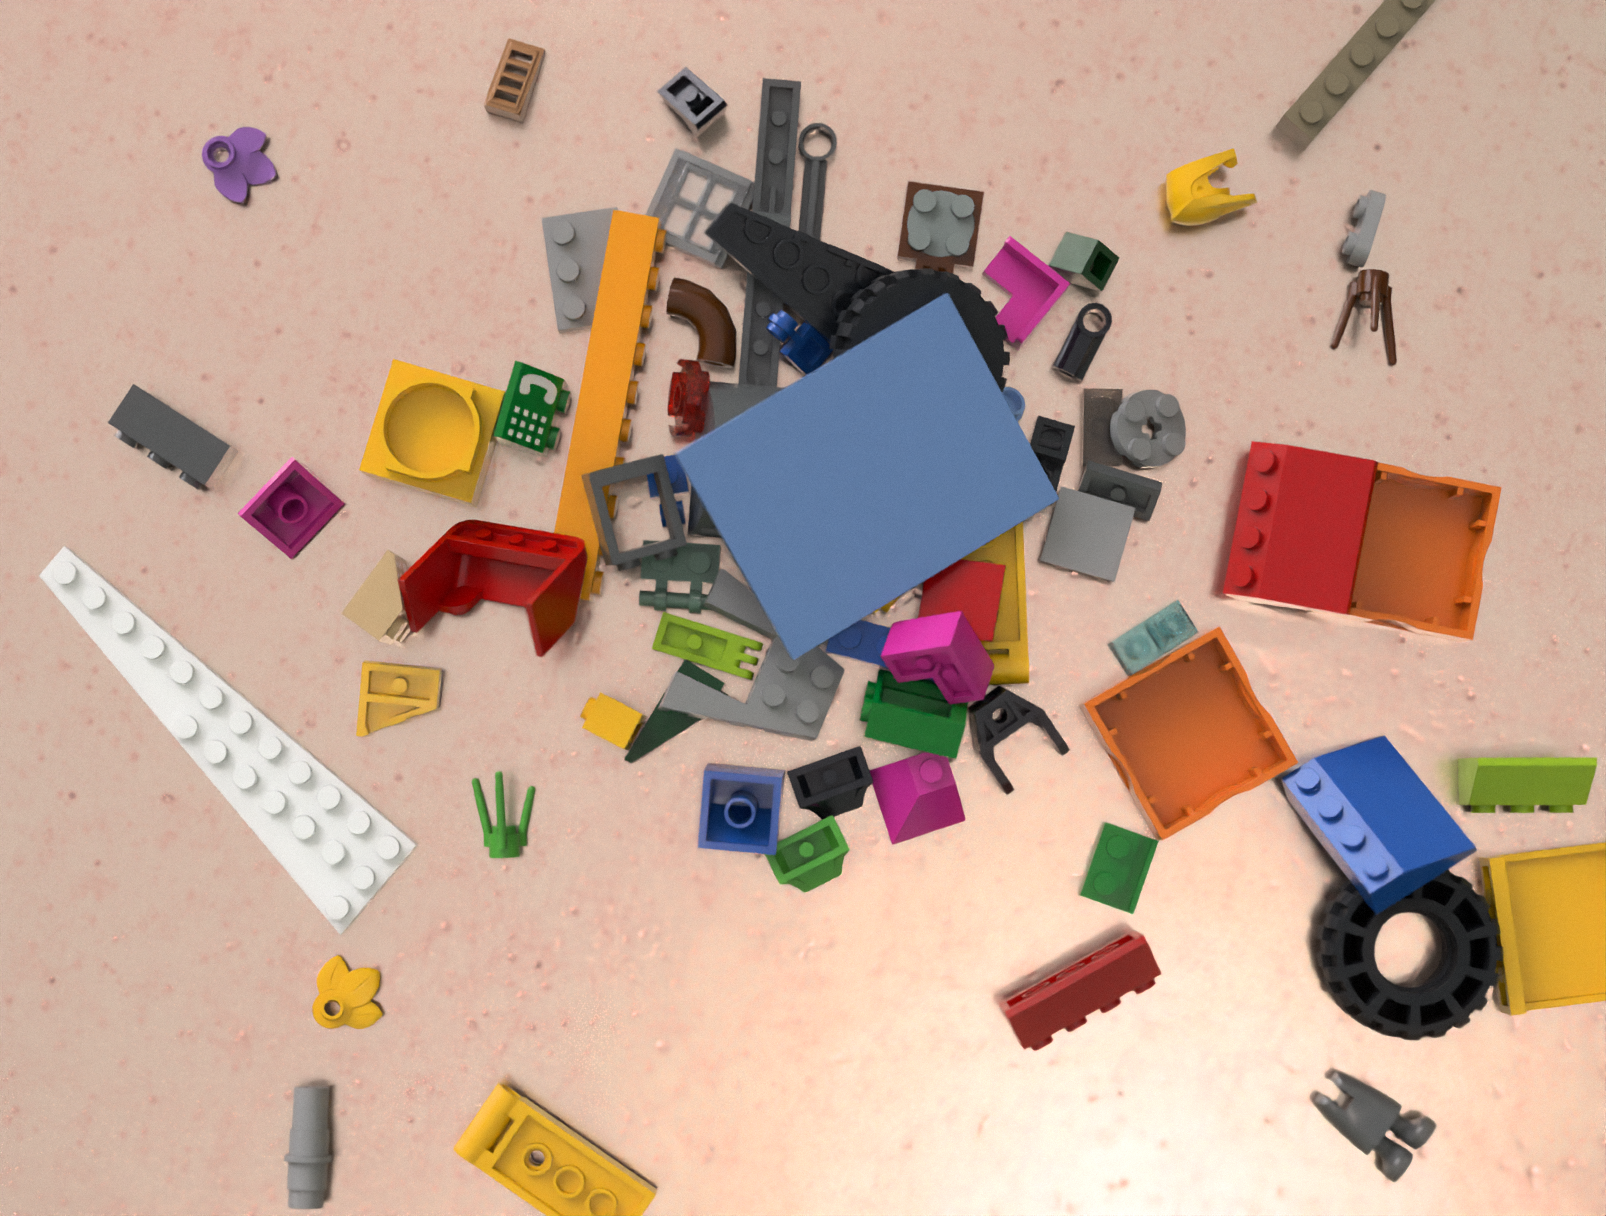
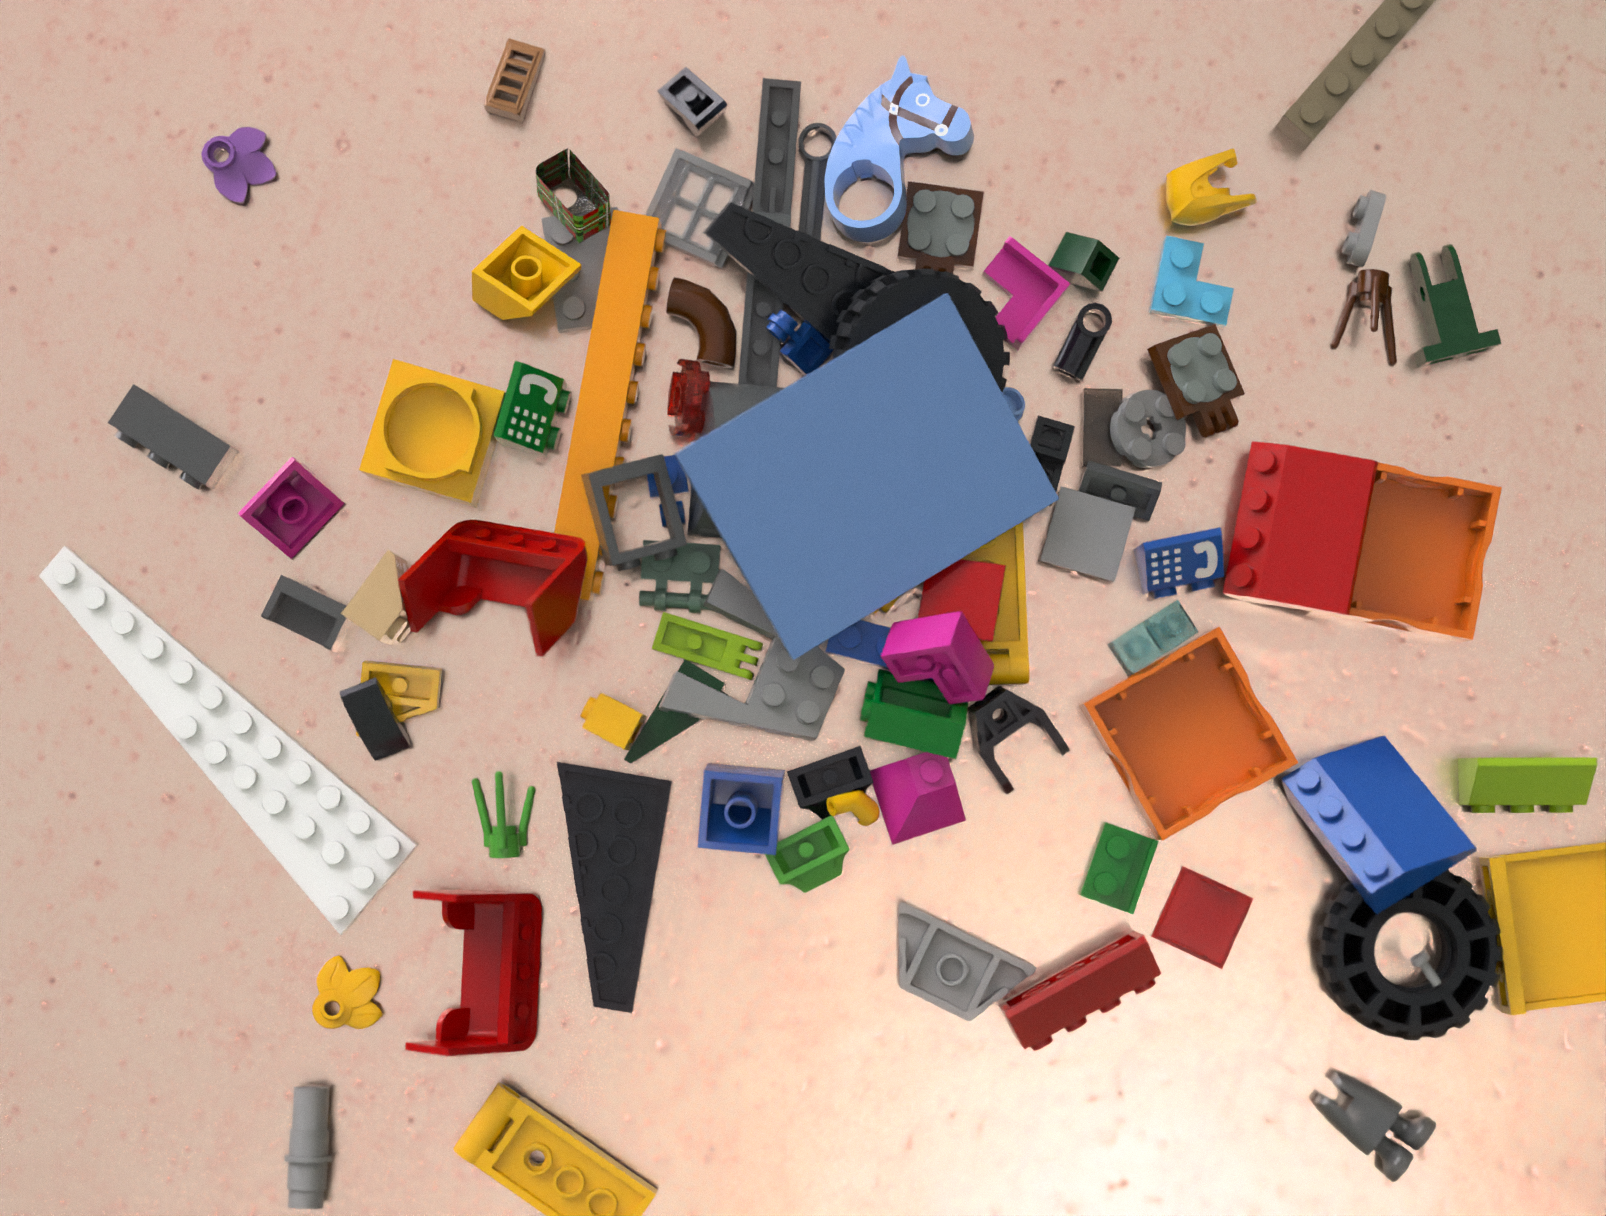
(307, 613): none -> dark grey panel
(374, 719): none -> black slope
(497, 973): none -> red windscreen
(521, 275): none -> yellow slope
(556, 174): none -> piece
(615, 855): none -> black wing
(856, 802): none -> yellow arm
(884, 128): none -> light blue animal
(953, 966): none -> light grey wing
(1179, 292): none -> medium azure plate
(1180, 562): none -> blue slope
(1199, 379): none -> piece
(1202, 917): none -> red piece
(1421, 960): none -> light grey piece
(1448, 313): none -> dark green piece

